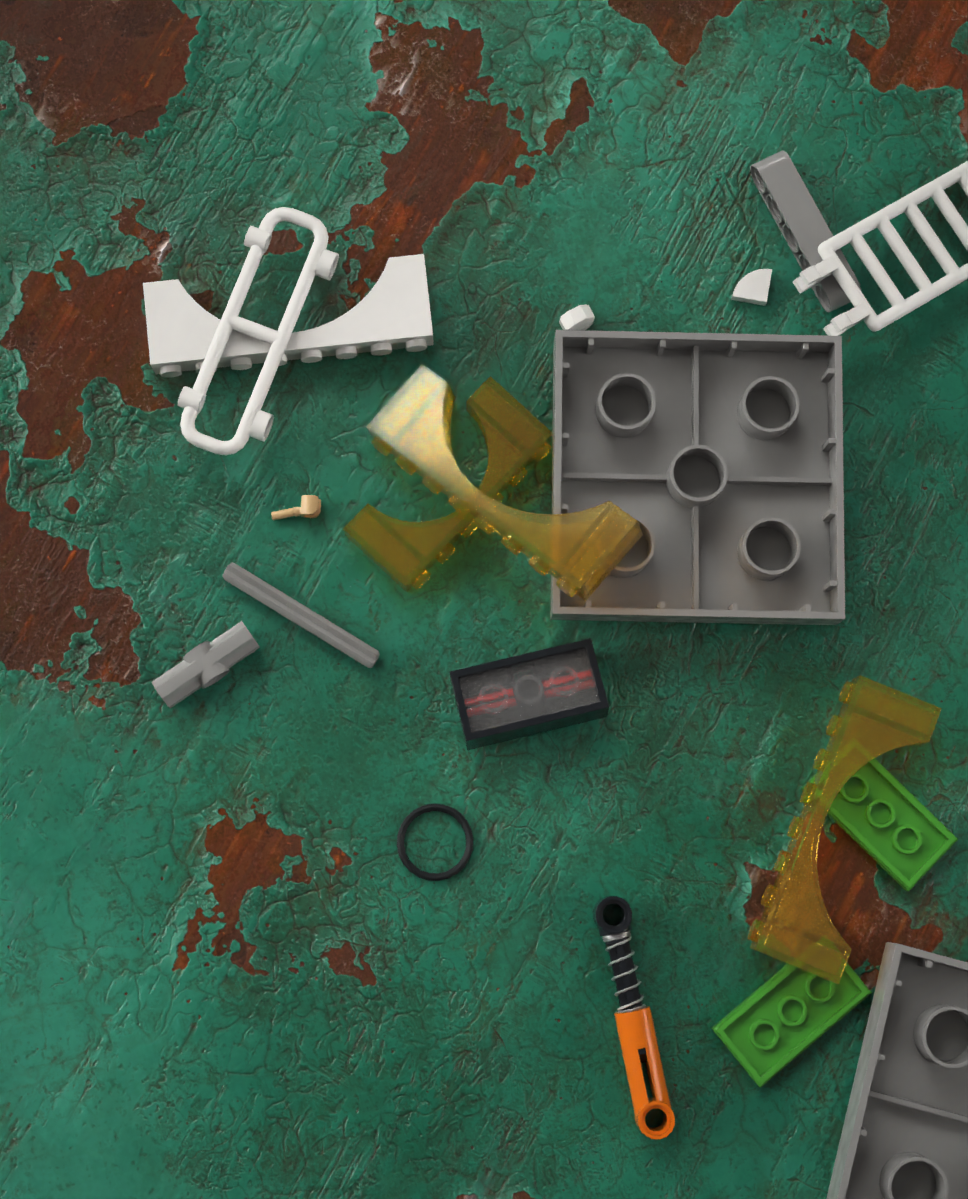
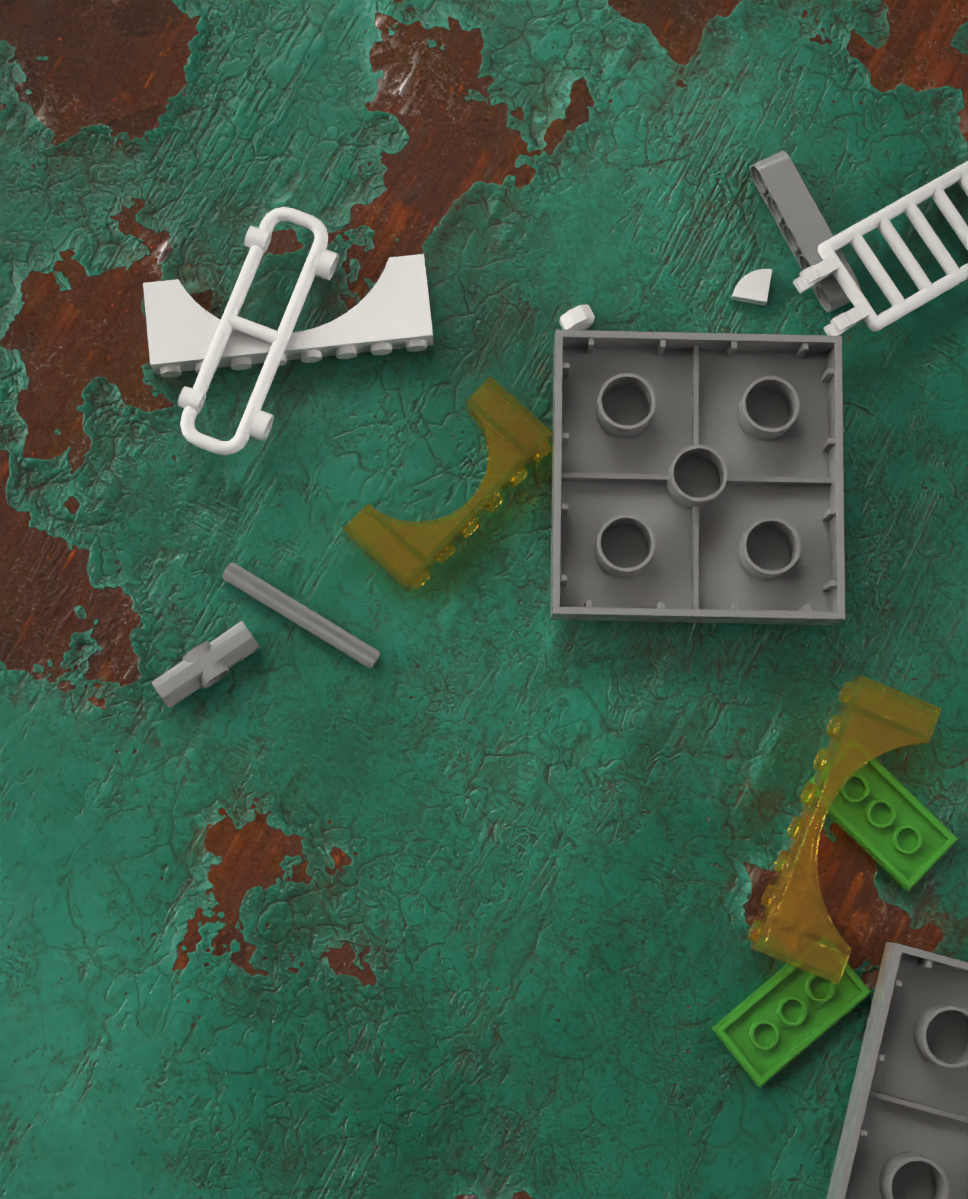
(309, 508): tan hand -> none
(435, 876): black tyre -> none
(529, 694): clear brick -> none
(571, 547): clear yellow arch -> none
(635, 1023): piece -> none

